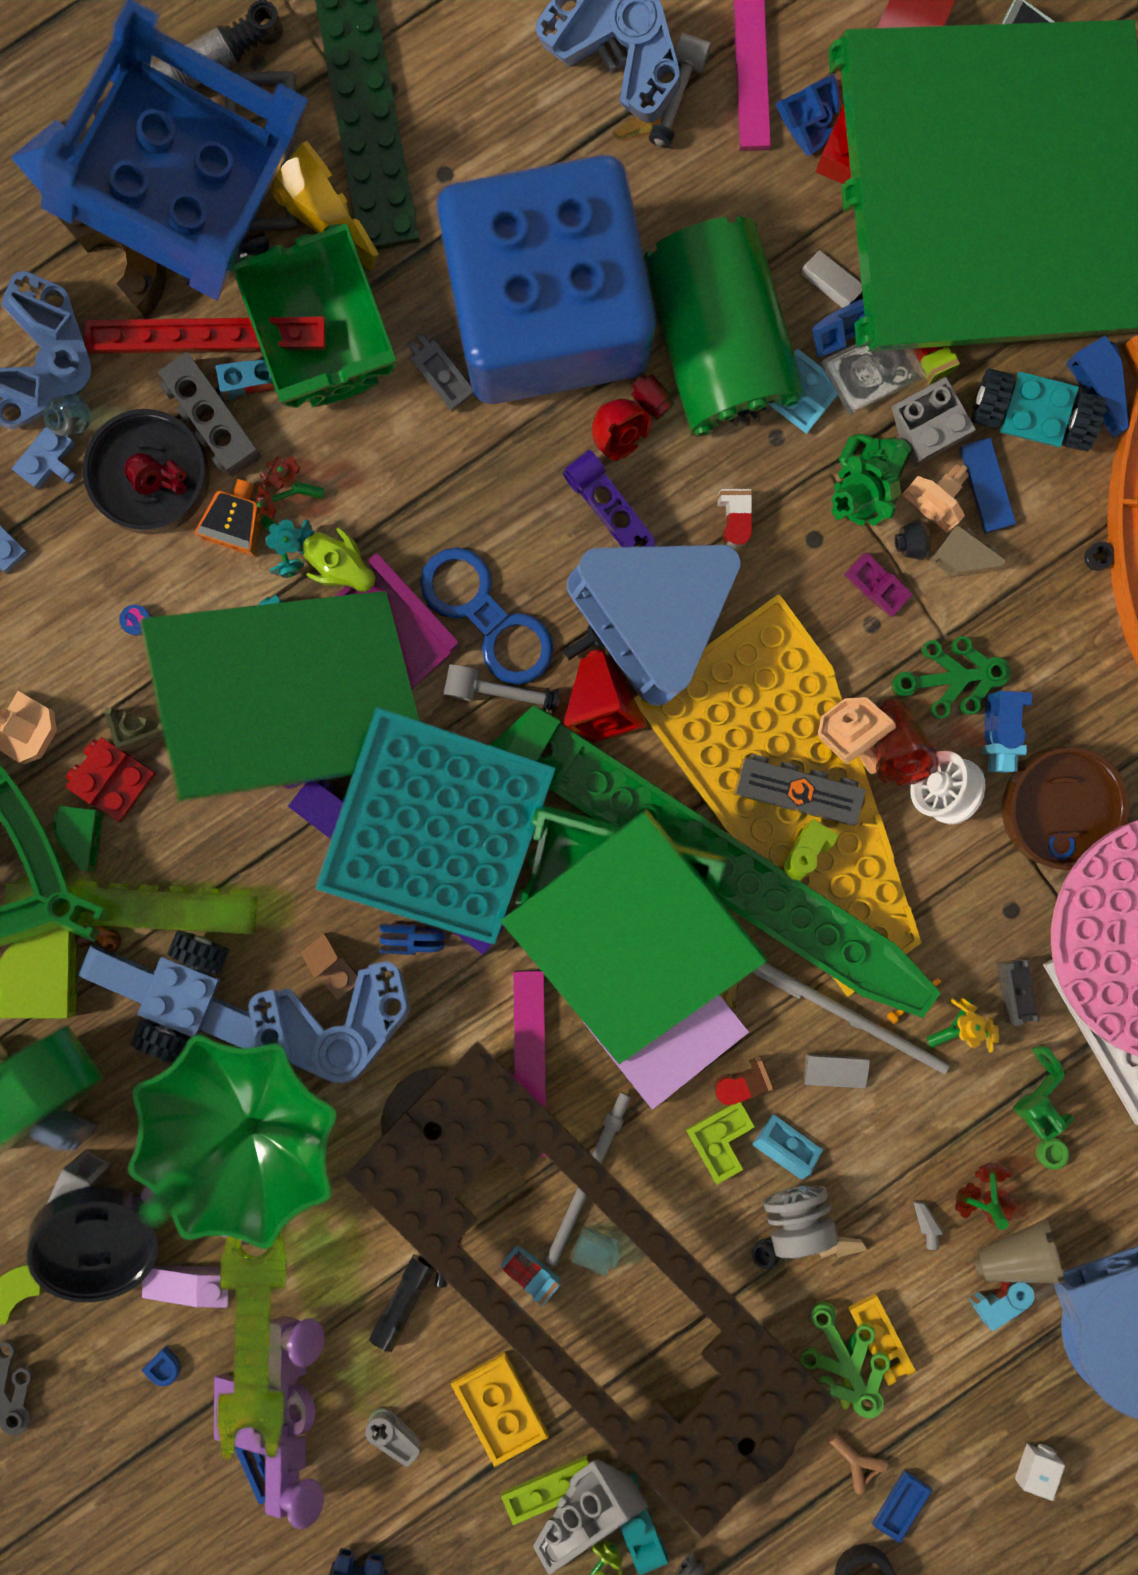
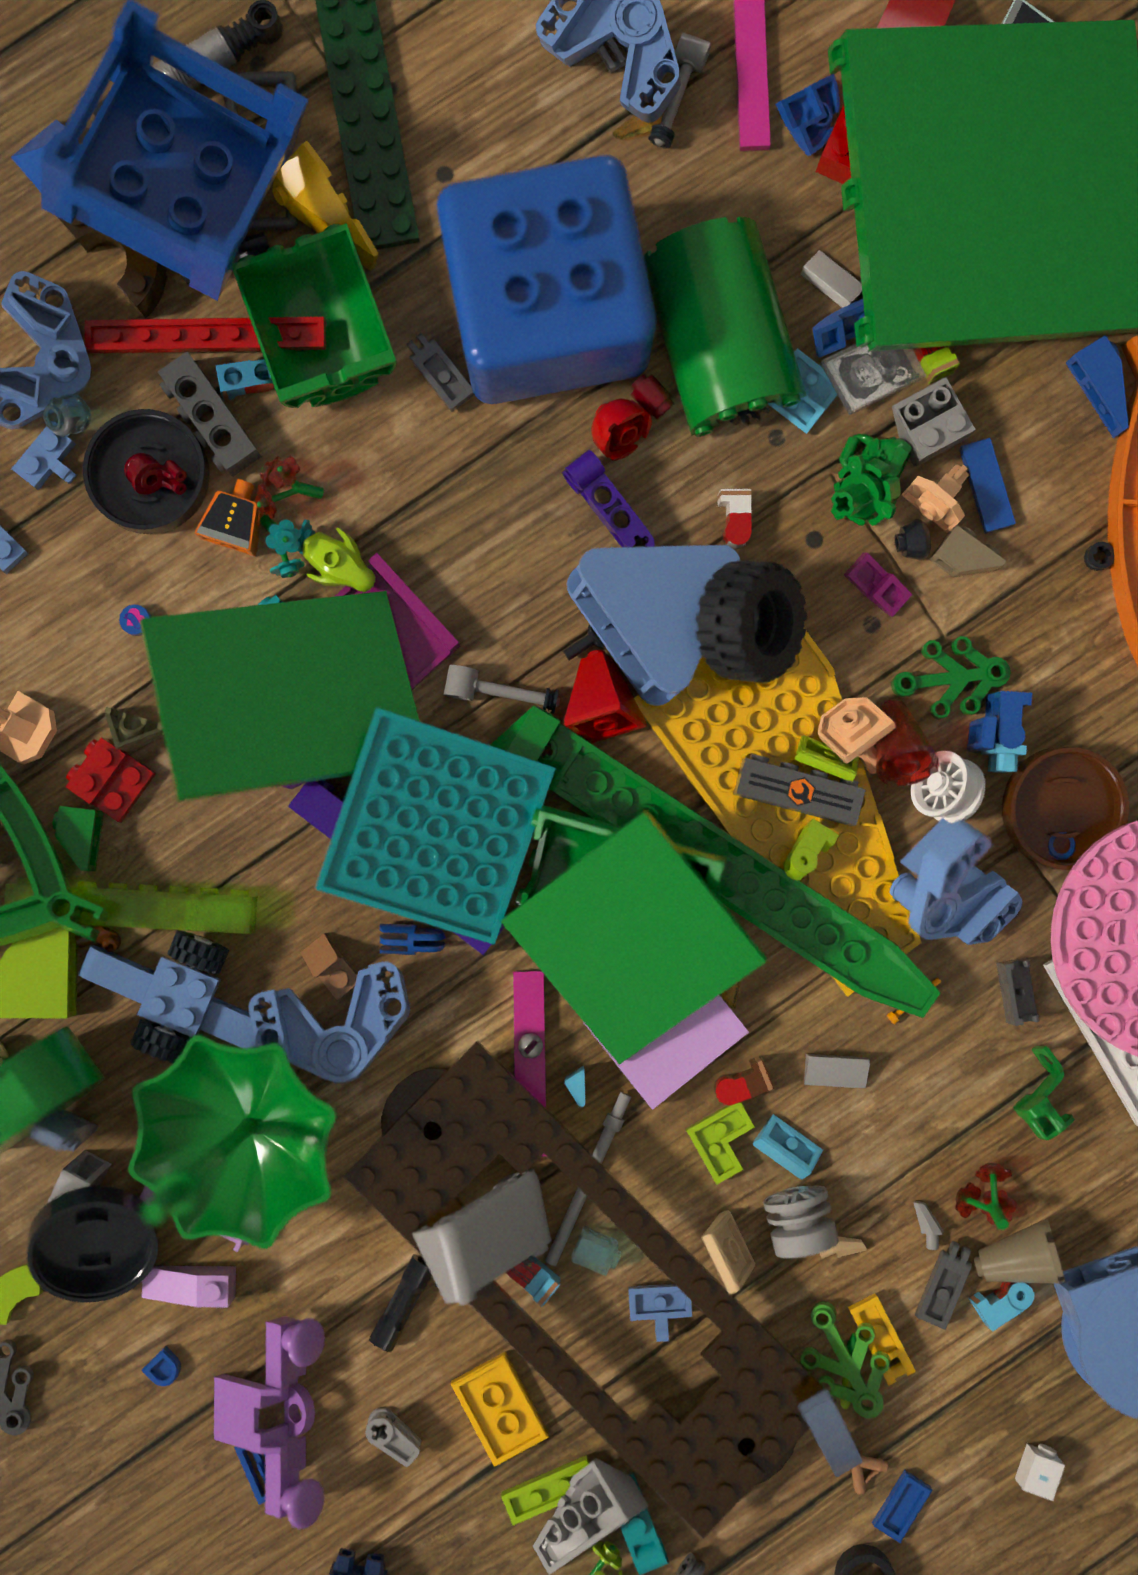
(252, 1402): clear neon green piece -> none
(486, 615): blue bar -> none
(486, 1237): none -> light grey windscreen
(525, 1042): none -> light grey hinge
(576, 1085): none -> medium azure slope
(658, 1303): none -> medium blue plate
(728, 1251): none -> tan plate
(751, 621): none -> black tyre
(761, 1256): black plate -> none
(823, 758): none -> lime tile
(830, 1433): none -> sand blue slope
(856, 1020): light grey bar -> none
(944, 1286): none -> dark grey hinge
(951, 892): none -> medium blue piece
(971, 1028): yellow plant -> none
(981, 734): none -> blue tile
(1038, 409): plate -> none
(1052, 1153): bright green tile -> none

